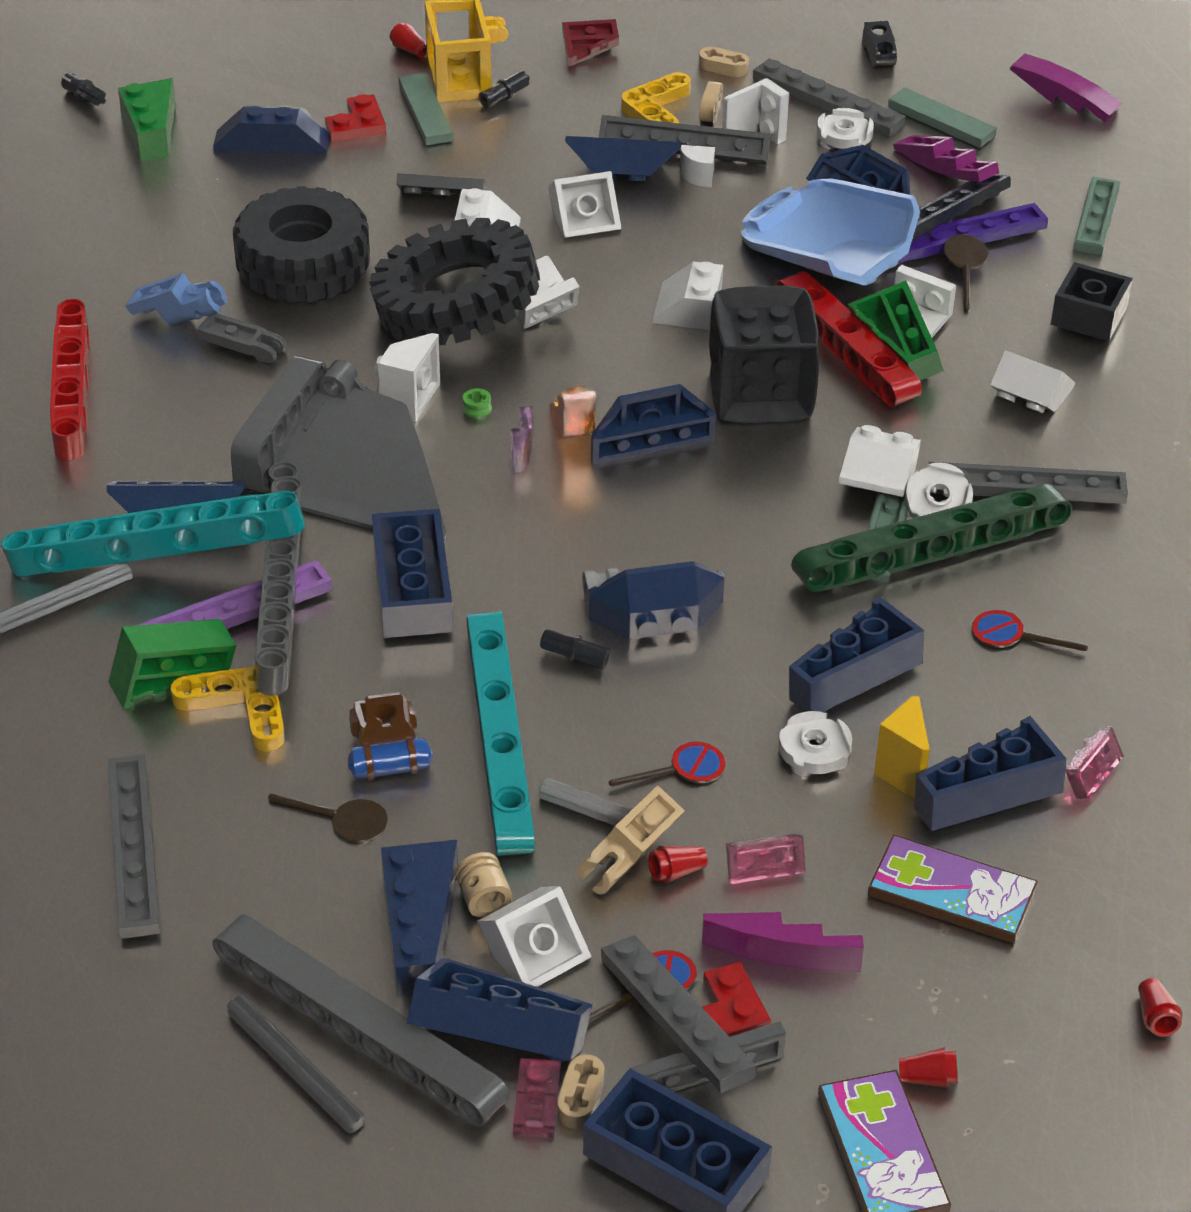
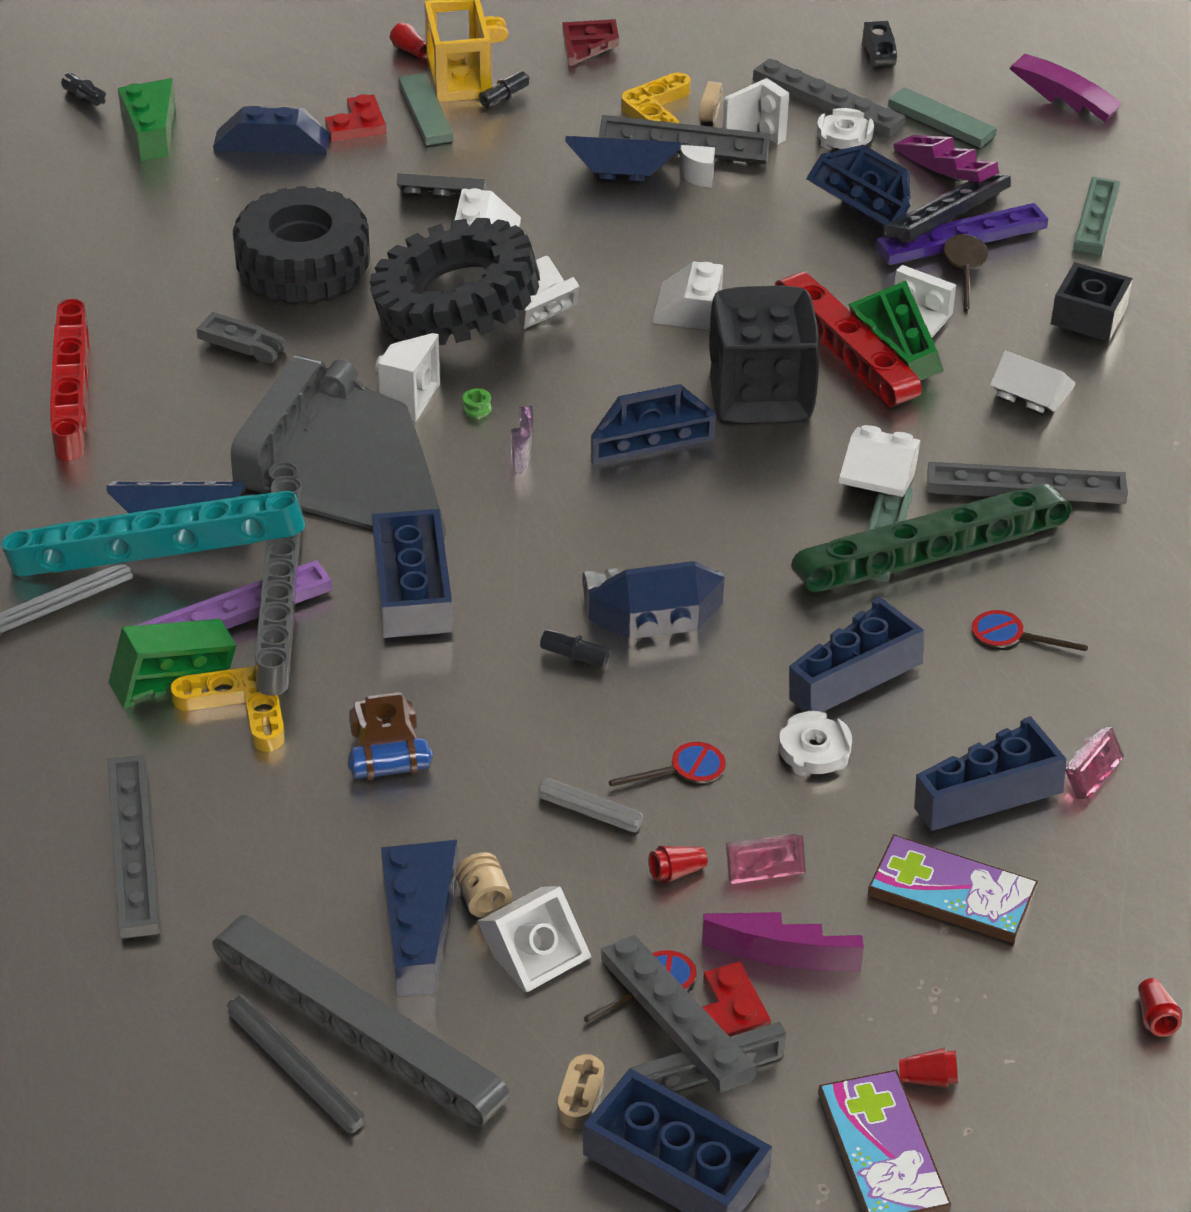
(178, 299): medium blue plate -> none
(353, 821): dark brown piece -> none
(498, 1010): dark blue wedge -> none
(500, 735): teal beam -> none
(537, 1098): clear pink plate -> none
(574, 413): clear orange slope -> none
(585, 204): white slope -> none
(632, 838): tan plate -> none
(723, 61): tan beam -> none
(835, 228): light blue windscreen -> none
(903, 747): yellow slope -> none
(934, 477): white plate -> none

